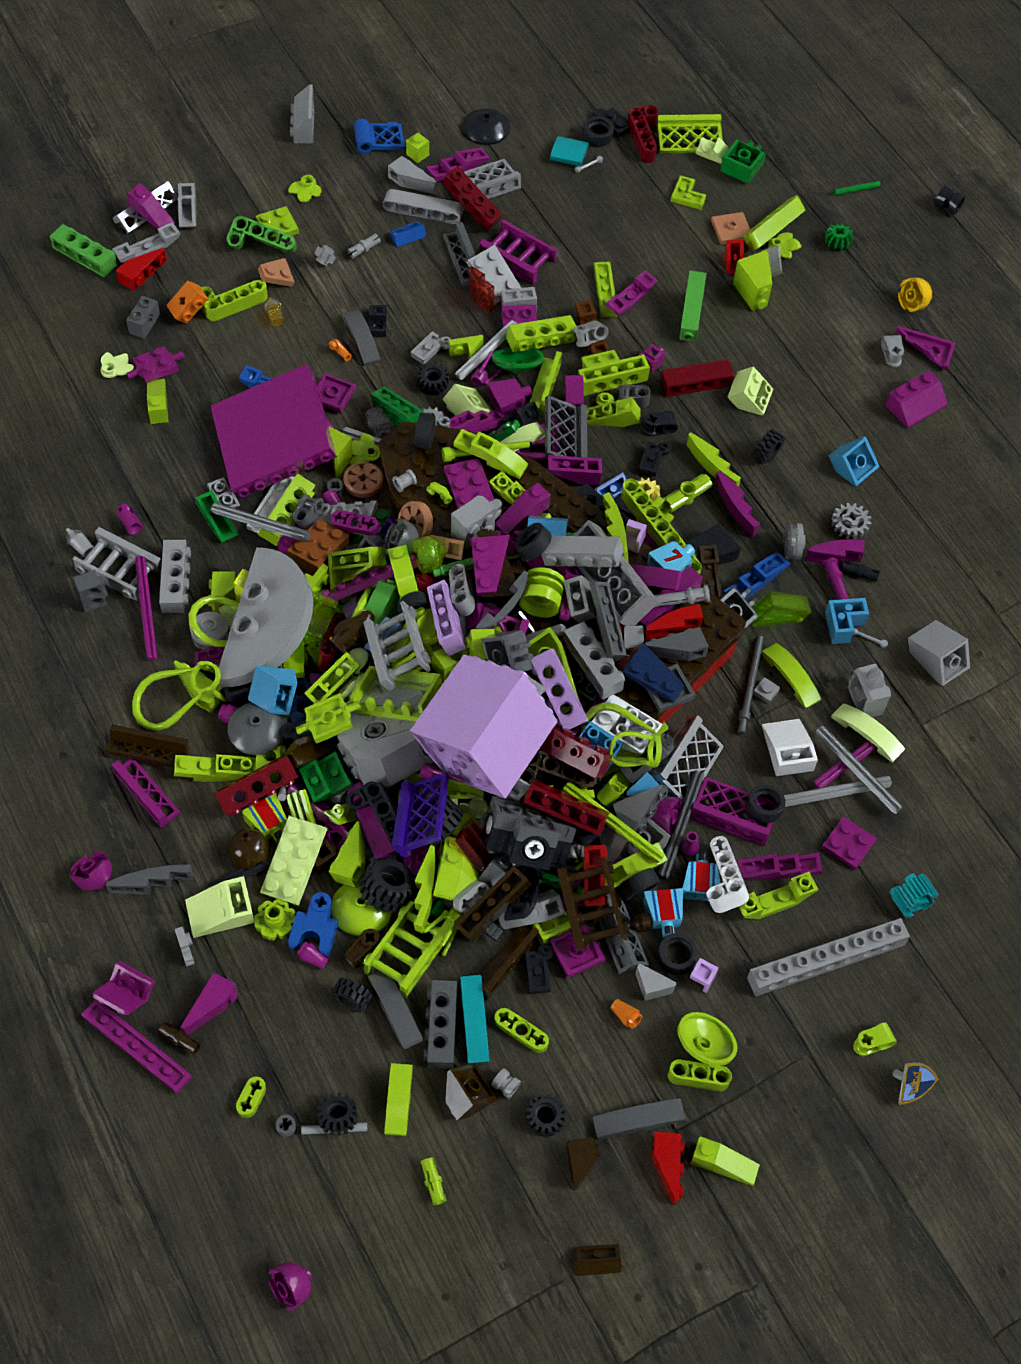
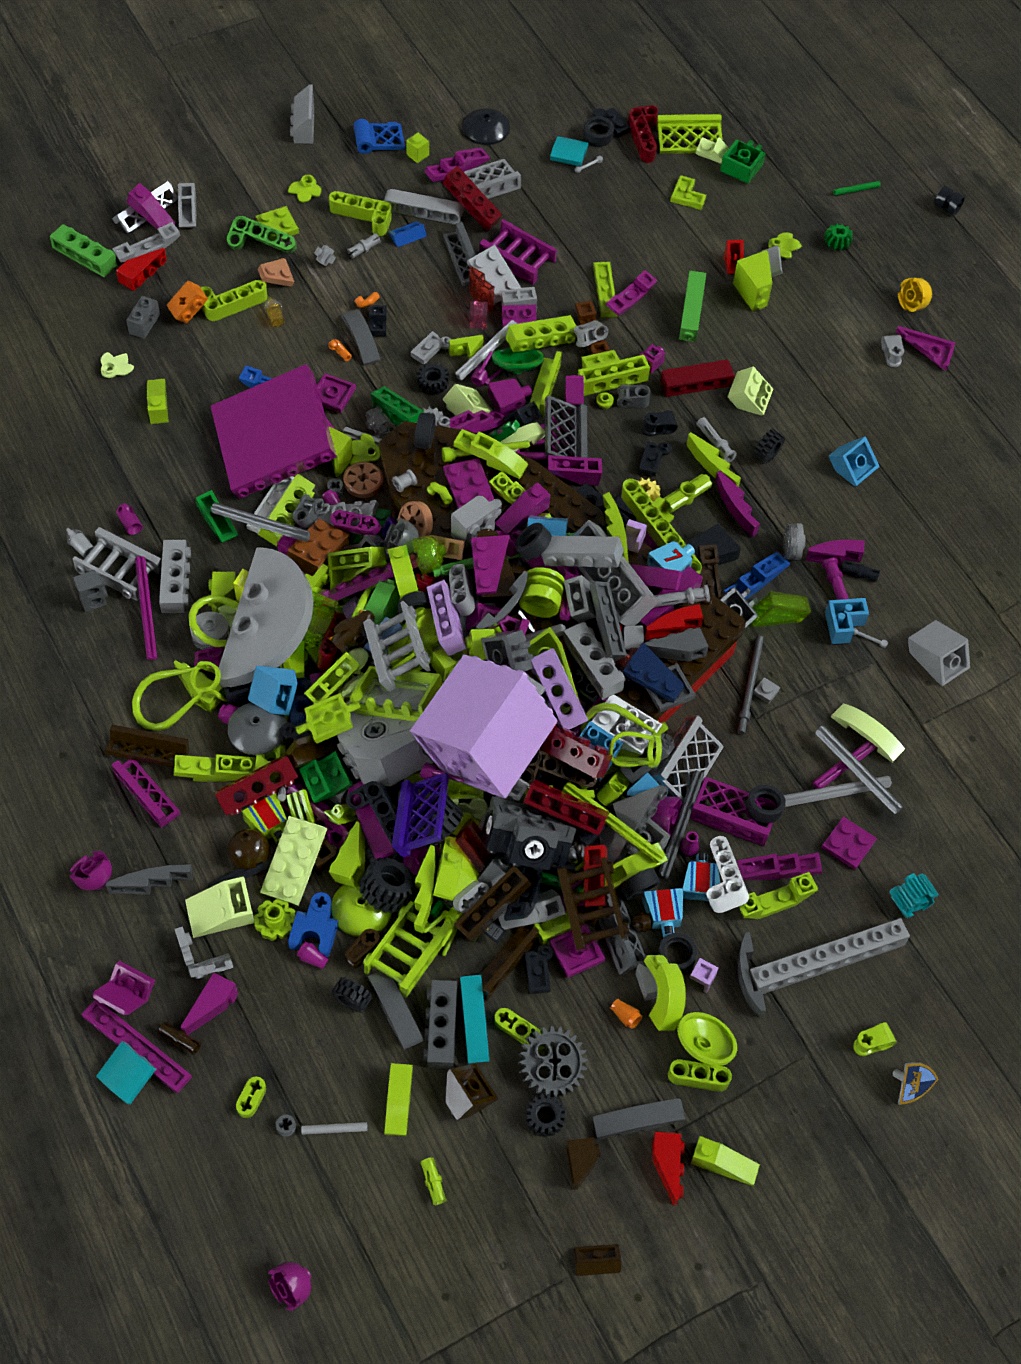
(126, 1072): none -> teal slope
(155, 364): magenta plate -> none
(211, 965): none -> light grey wing
(223, 493): light grey slope -> none
(337, 1124): black tyre -> none
(362, 208): none -> lime beam
(368, 301): none -> orange arm
(410, 176): light grey slope -> none
(478, 315): none -> clear pink brick
(506, 1083): light grey wheel -> none
(571, 1061): none -> dark grey gear
(613, 486): blue slope -> none
(616, 413): lime slope -> none
(671, 993): none -> lime arch
(719, 443): none -> light grey pin
(730, 226): nougat plate -> none
(754, 999): none -> dark grey slope
(773, 223): lime beam -> none
(789, 747): white slope -> none
(794, 674): lime slope -> none
(851, 521): light grey gear -> none
(869, 690): light grey hinge -> none
(917, 399): magenta slope -> none

